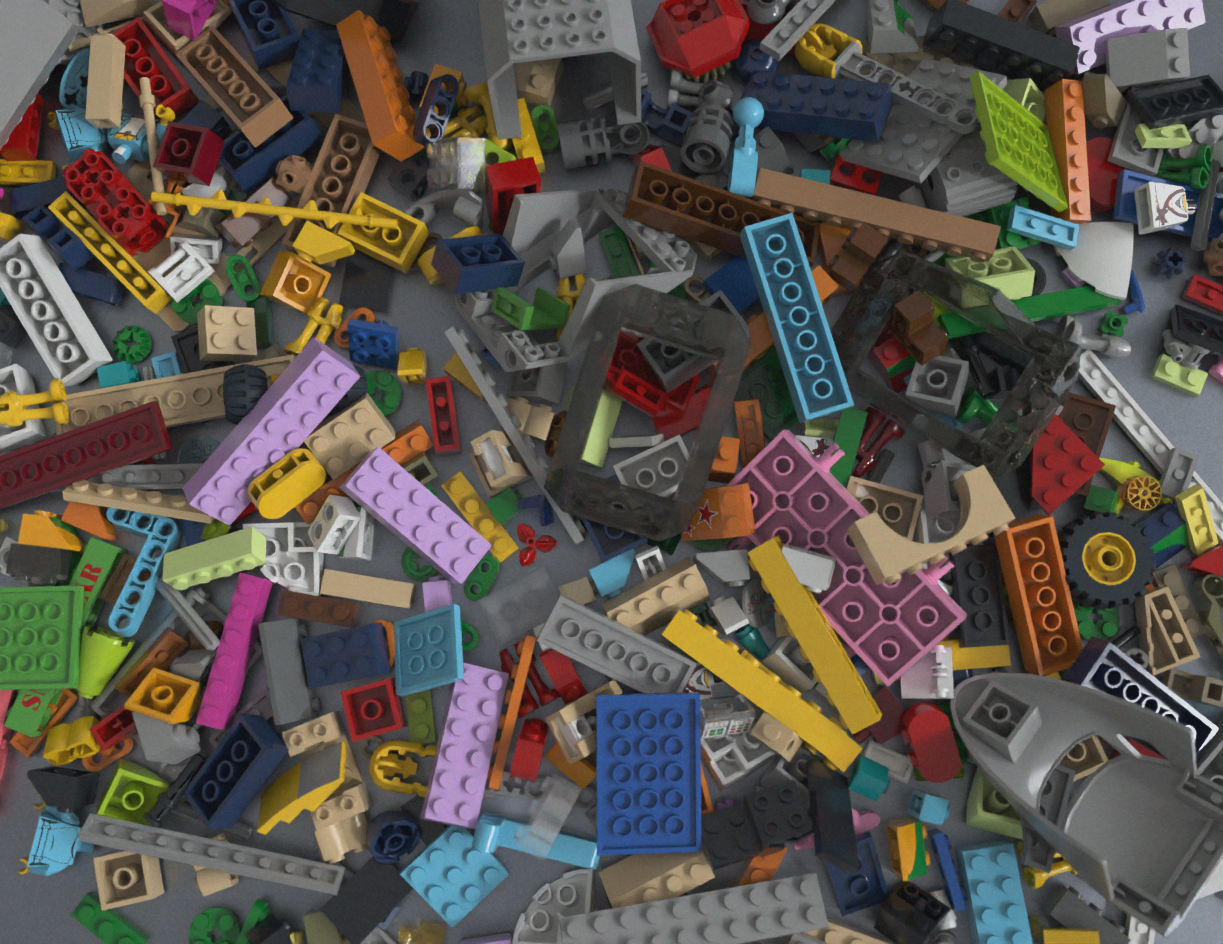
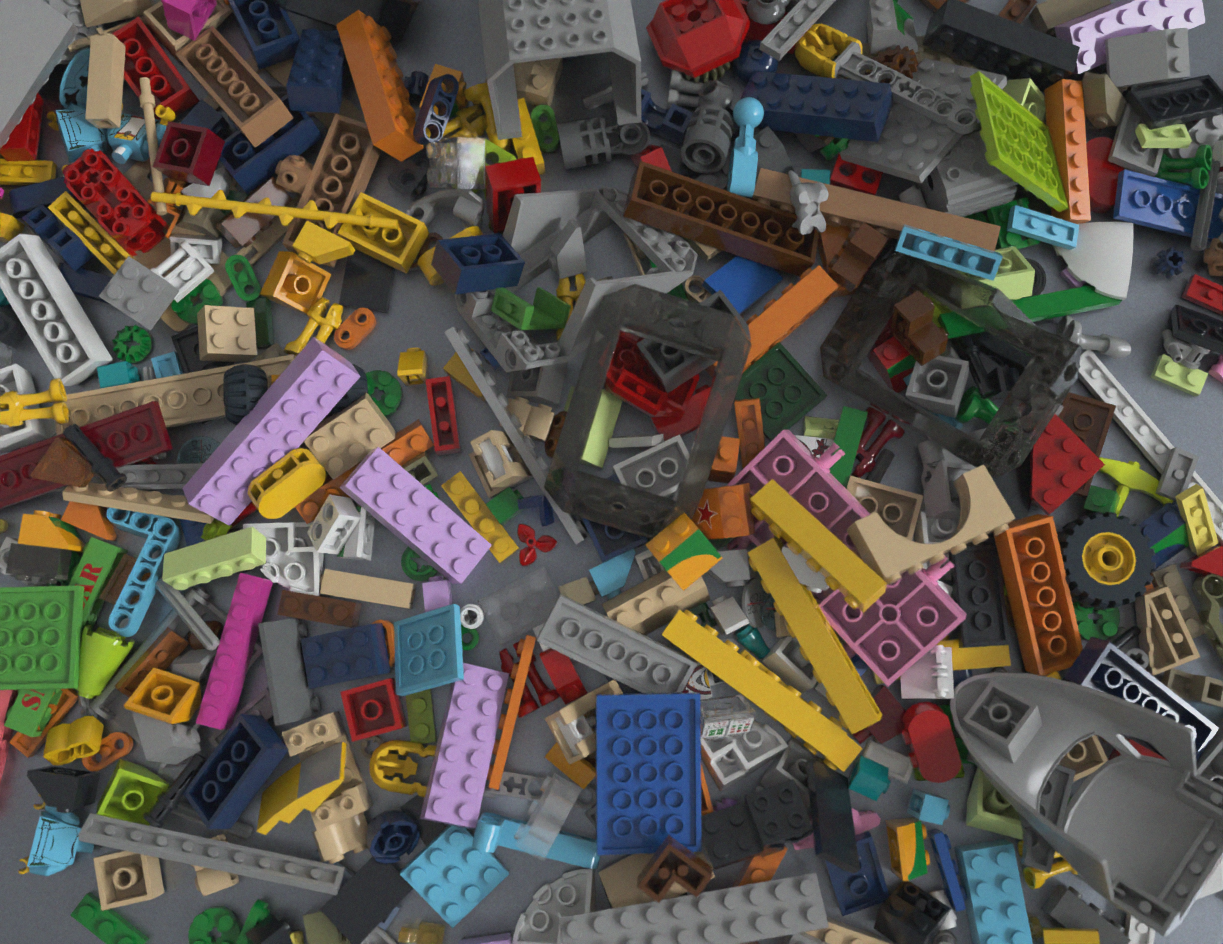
(63, 465): none -> clear orange wing
(100, 465): none -> black pin
(114, 728): red slope -> none
(139, 293): none -> light grey brick
(376, 339): blue plate -> none
(467, 619): none -> white cone
(482, 578): green plate -> none
(529, 750): red brick -> none
(617, 253): green plate -> none
(673, 864): none -> reddish brown brick
(684, 551): none -> light orange slope
(776, 736): tan torso -> none
(796, 318): medium azure brick -> none
(806, 201): none -> light grey animal
(818, 546): none -> yellow brick
(899, 59): none -> reddish brown gear
(948, 252): none -> medium azure brick
(1107, 327): green plate -> none
(1136, 295): blue bar -> none
(1140, 493): clear orange wheel -> none
(1161, 206): white torso -> none

